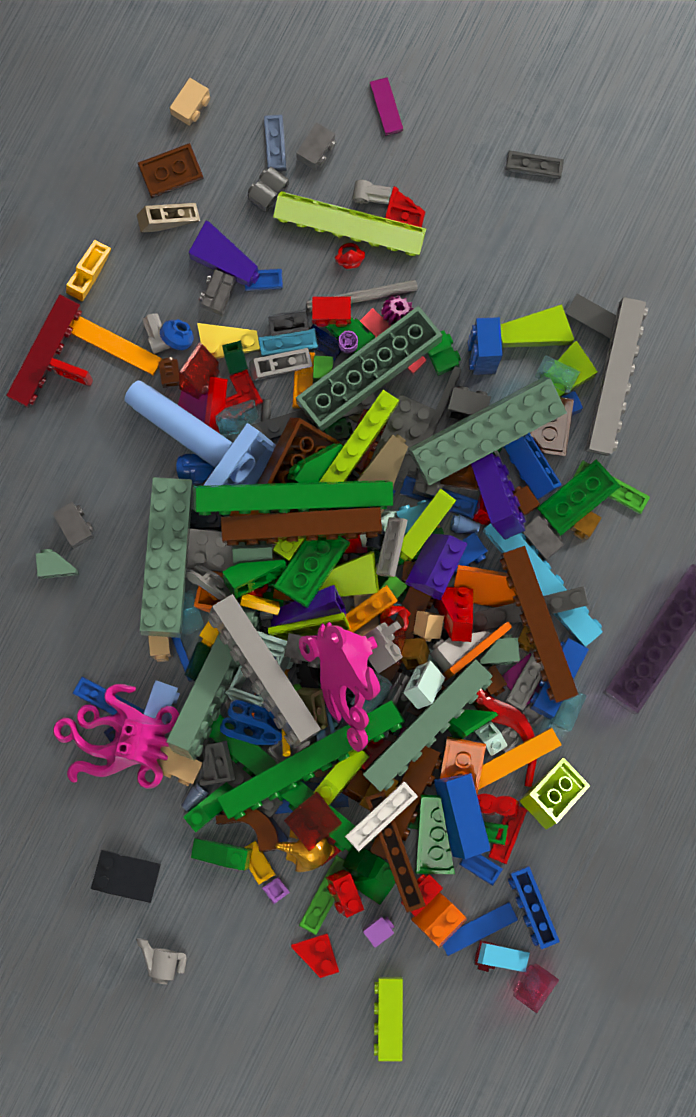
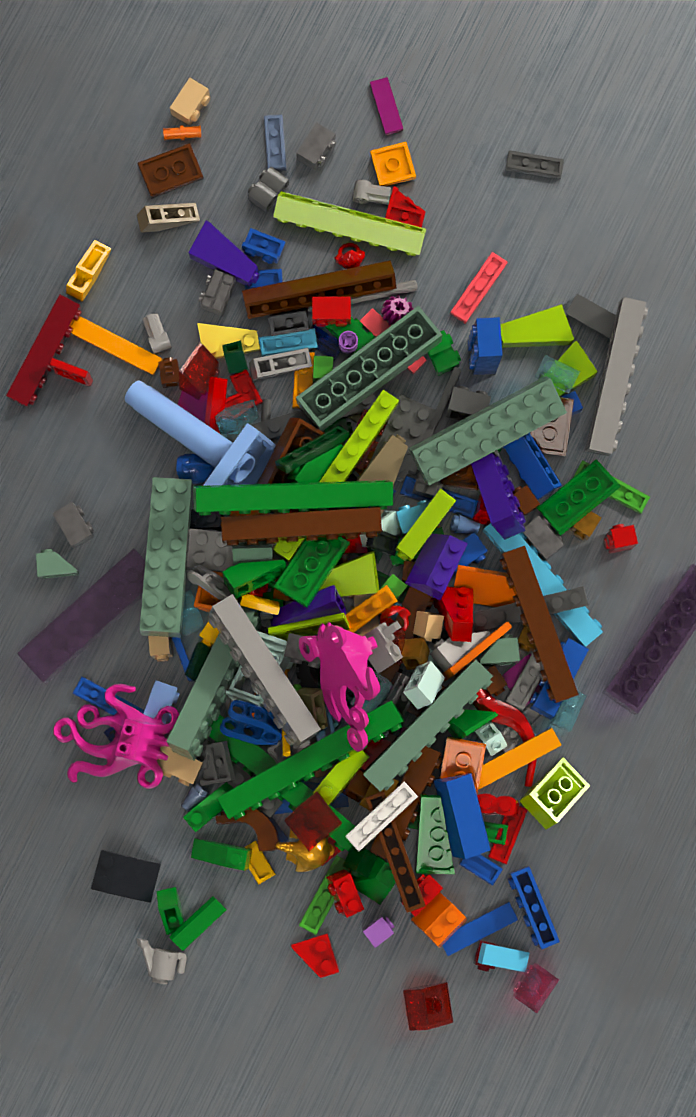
(86, 618): none -> clear purple brick
(170, 909): none -> green slope
(174, 337): blue piece -> none
(182, 132): none -> orange pin
(197, 923): none -> green tile
(263, 246): none -> blue bracket
(276, 890): medium lavender tile -> none
(299, 292): none -> reddish brown brick
(312, 449): none -> dark green tile
(390, 1018): lime brick -> none
(391, 547): light grey tile -> none
(393, 164): none -> light orange plate
(428, 1006): none -> clear red slope
(478, 287): none -> coral tile
(620, 538): none -> red brick

